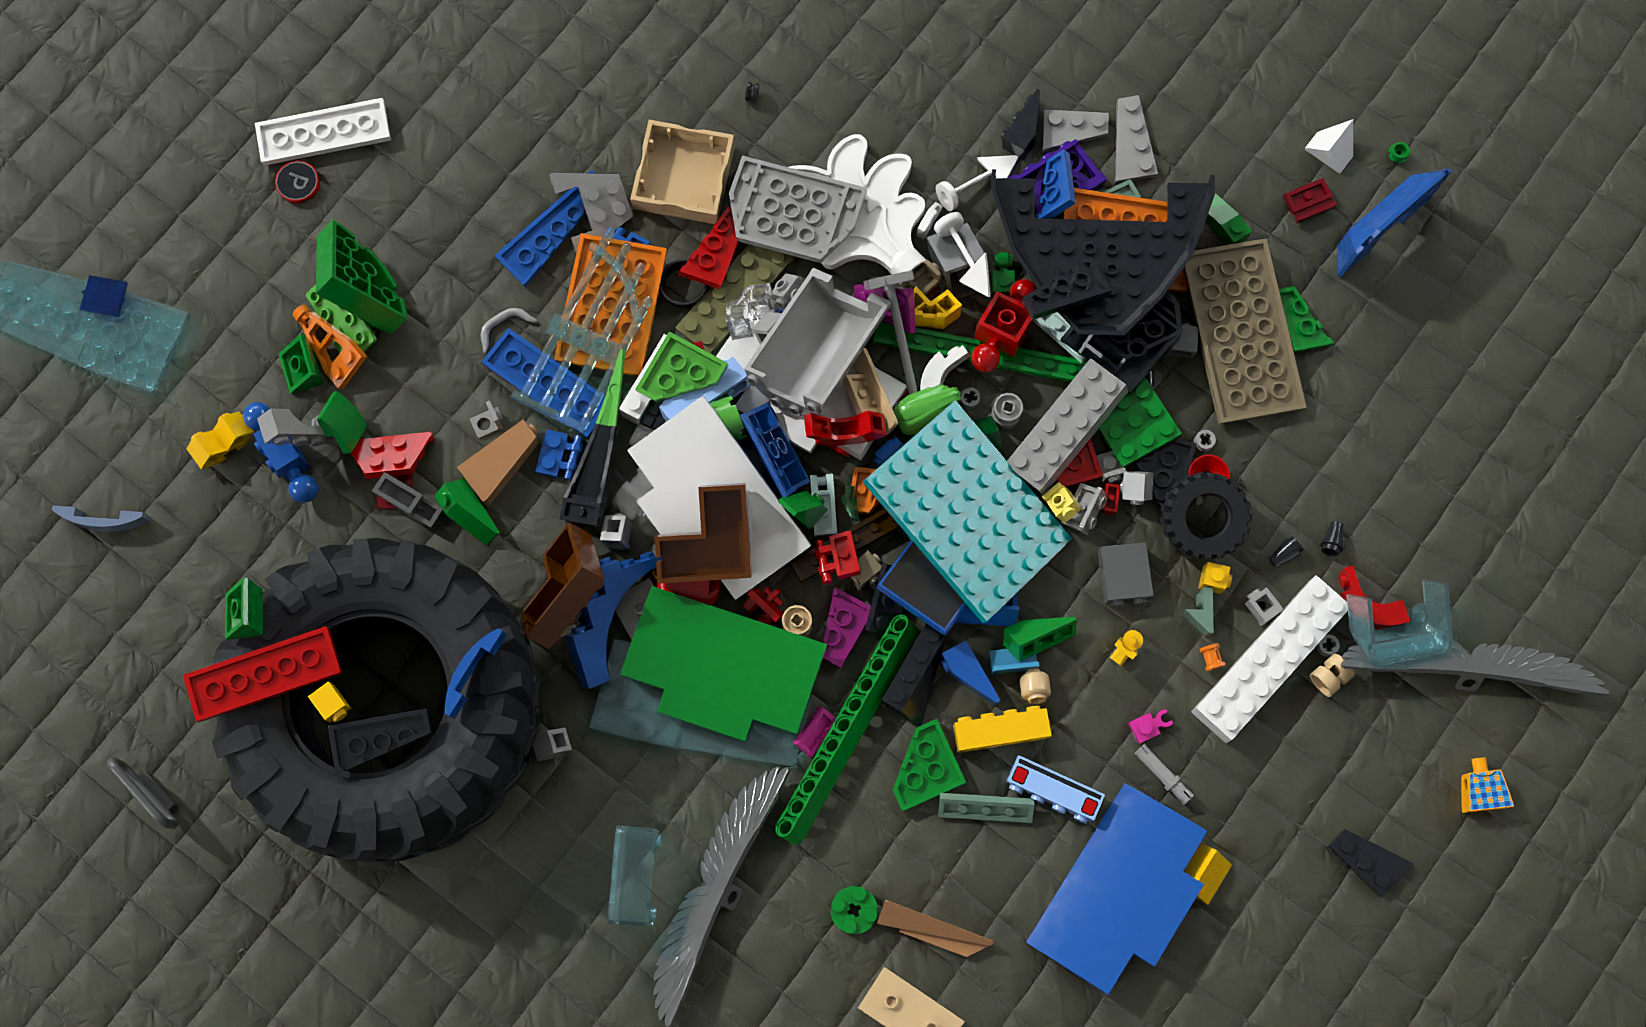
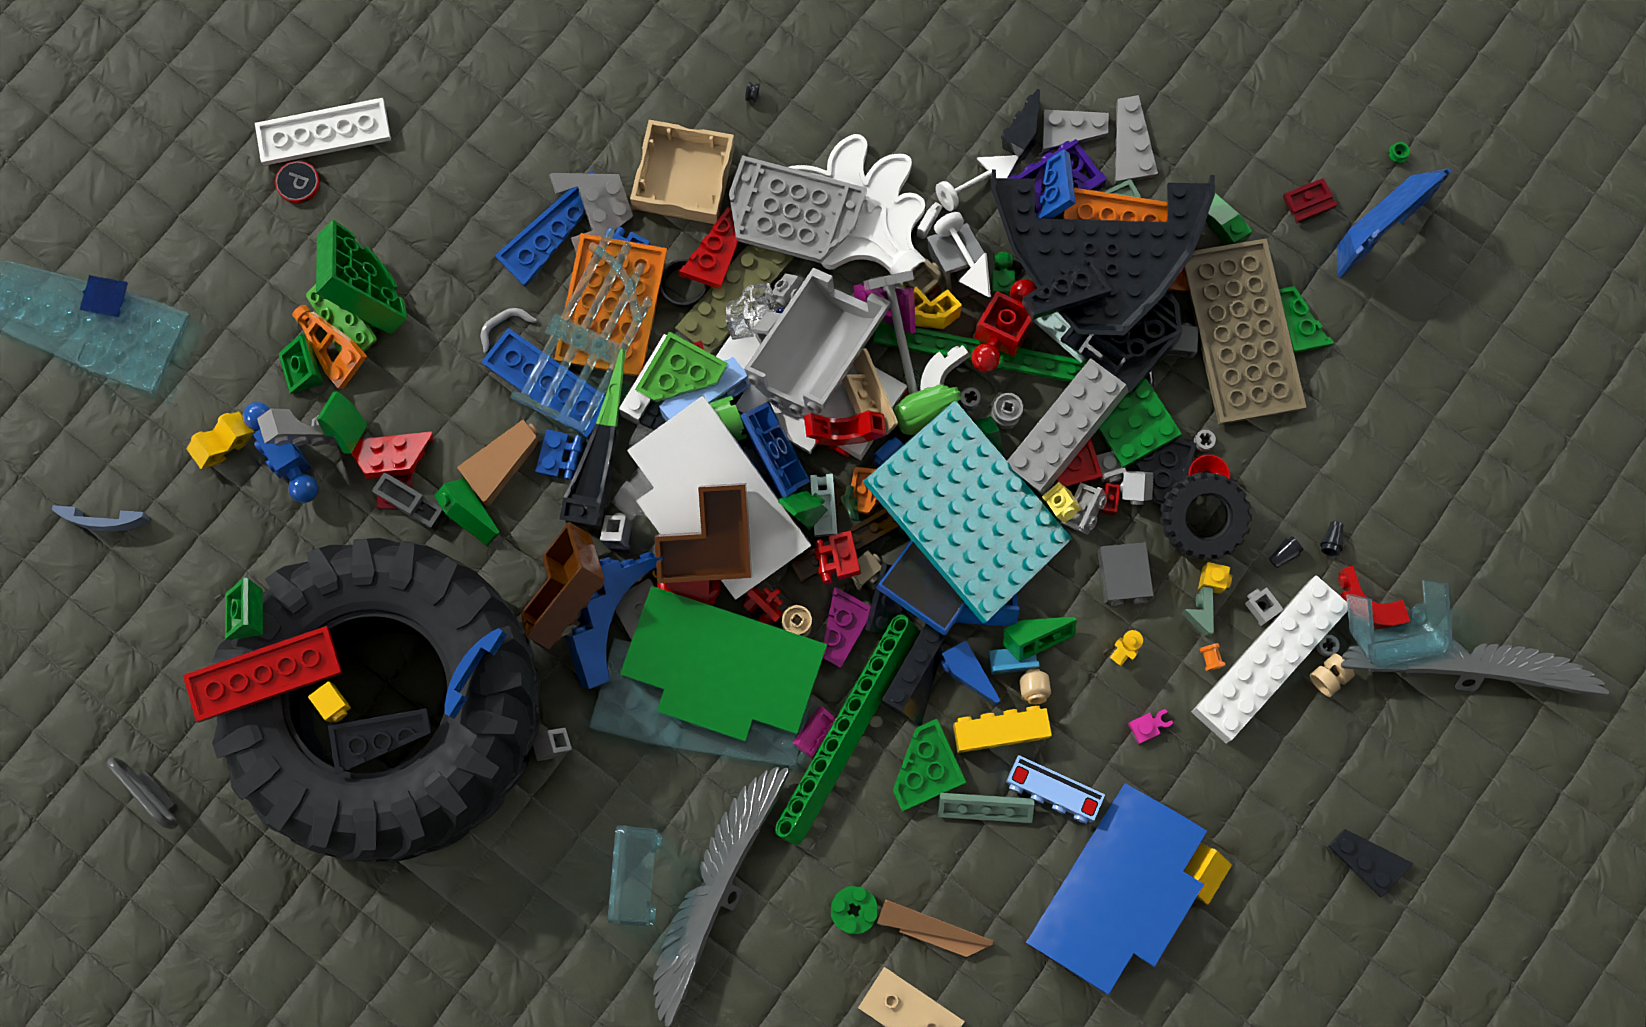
(493, 415): light grey bracket -> none
(1164, 774): light grey pin -> none
(1333, 145): white slope -> none
(1484, 789): torso -> none

